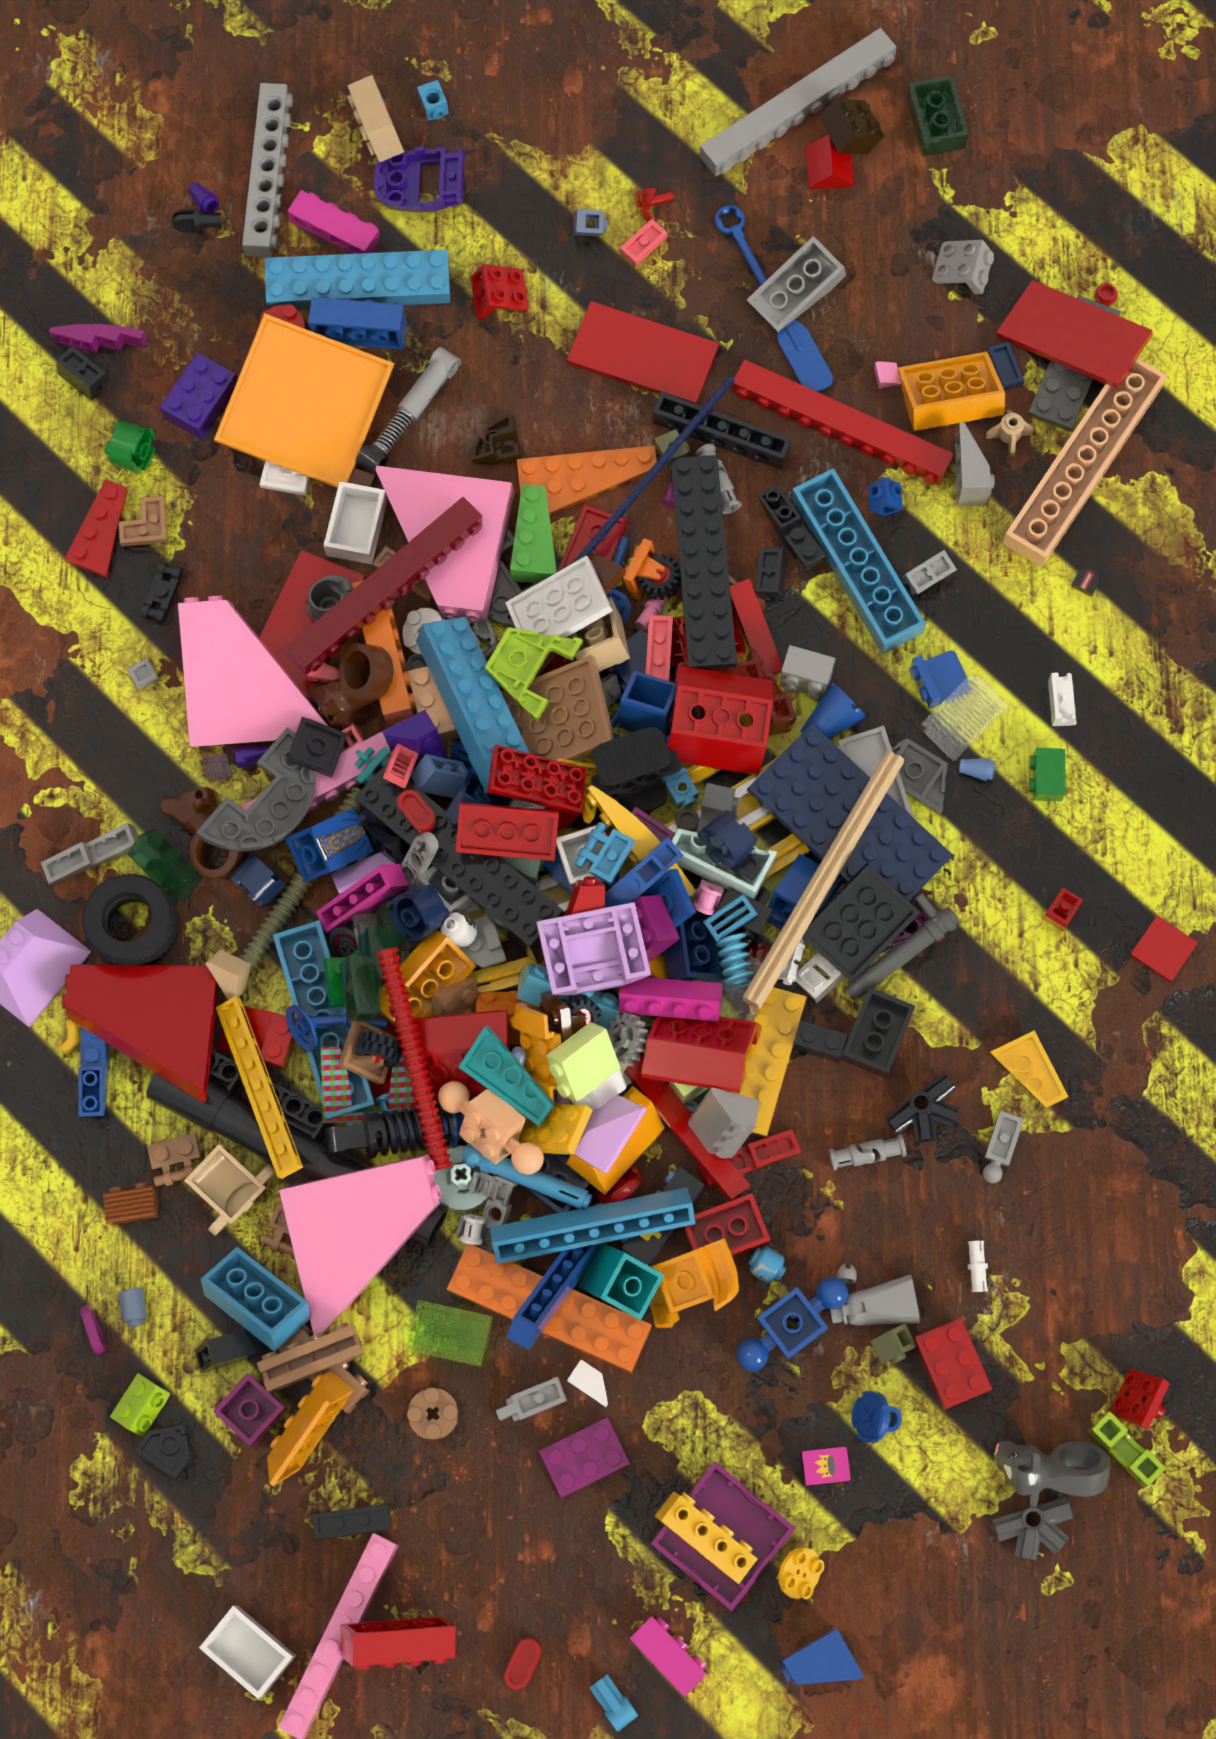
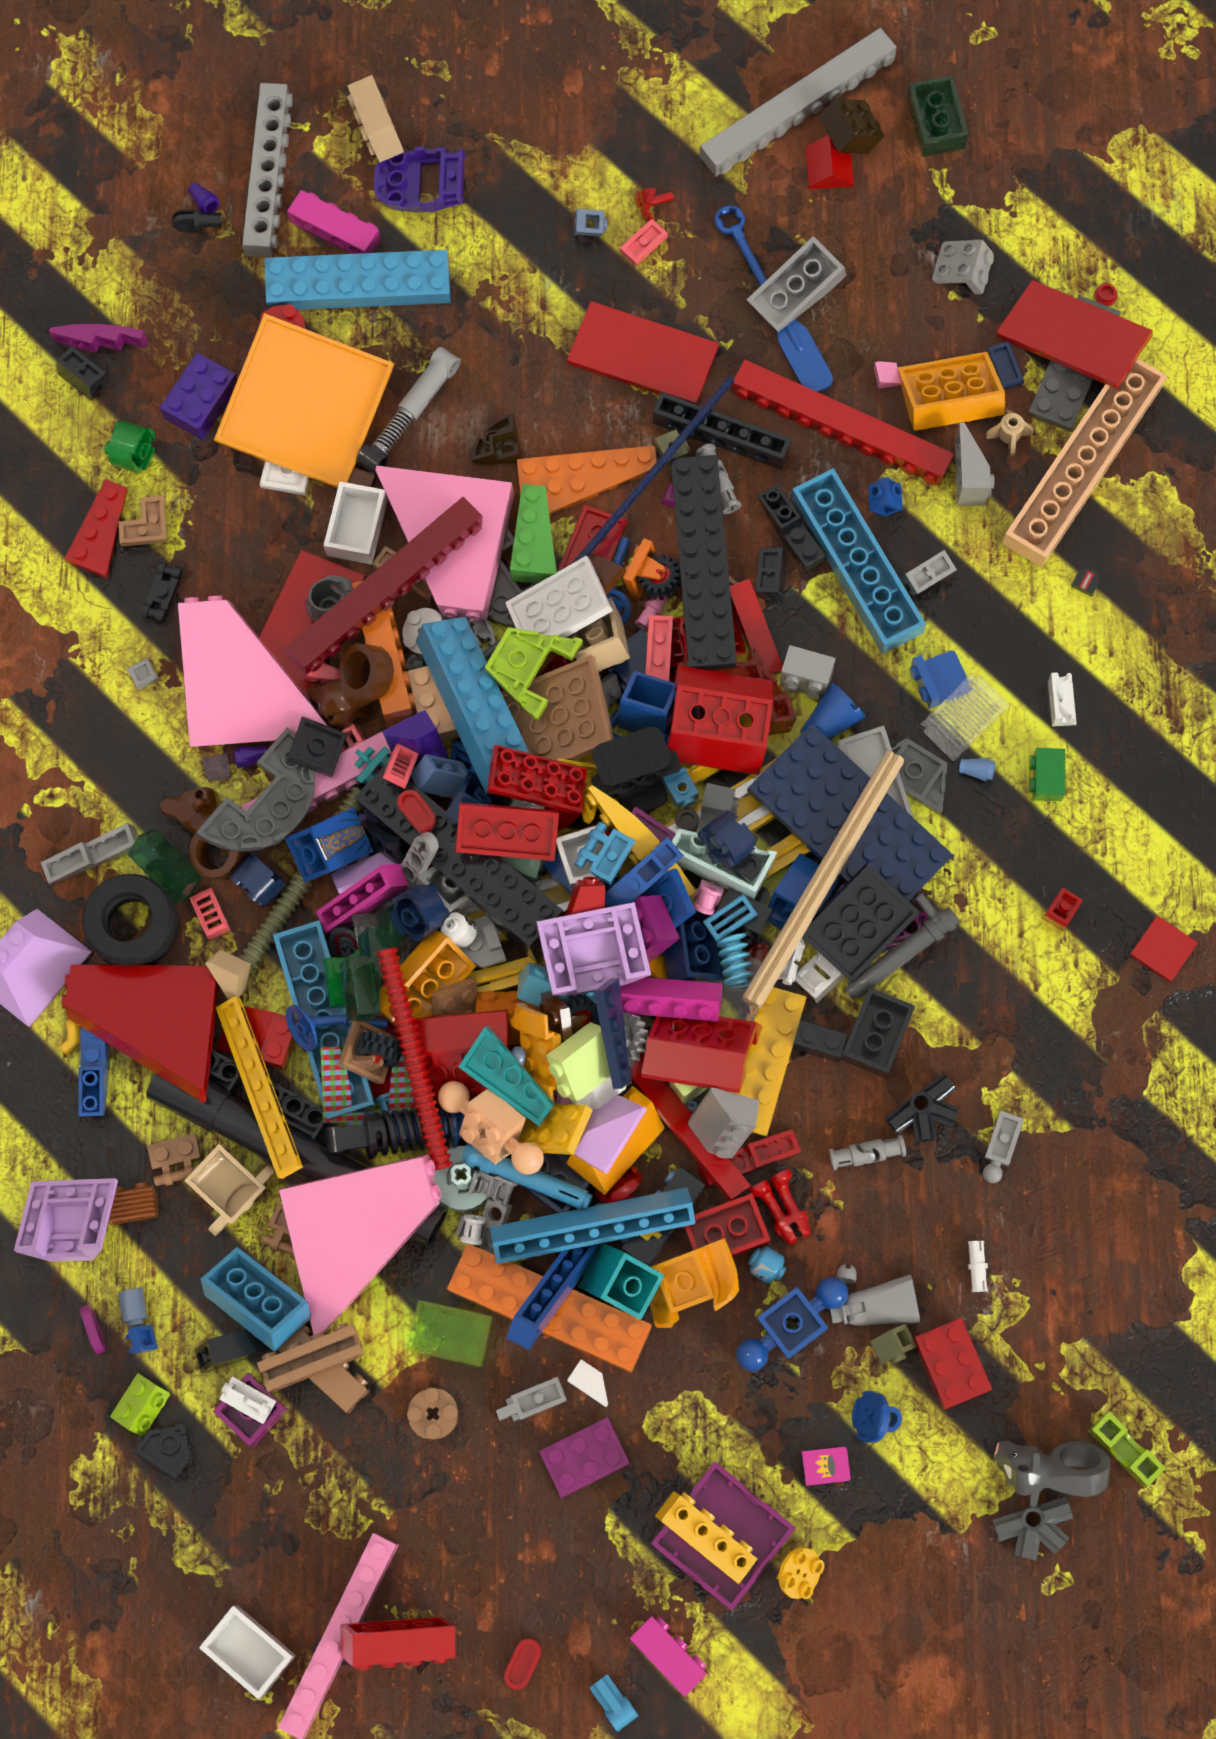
(66, 1219): none -> lavender slope
(142, 1339): none -> blue tile
(217, 930): none -> coral slope
(247, 1400): none -> white hinge
(307, 1426): light orange slope -> none
(351, 1521): black tile -> none
(359, 322): blue brick -> none
(432, 92): dark azure brick -> none
(498, 288): red bracket -> none
(613, 1031): none -> dark blue wing
(794, 1215): none -> red piece
(821, 1661): blue slope -> none
(1032, 1068): yellow wing -> none
(1140, 1399): red plate -> none

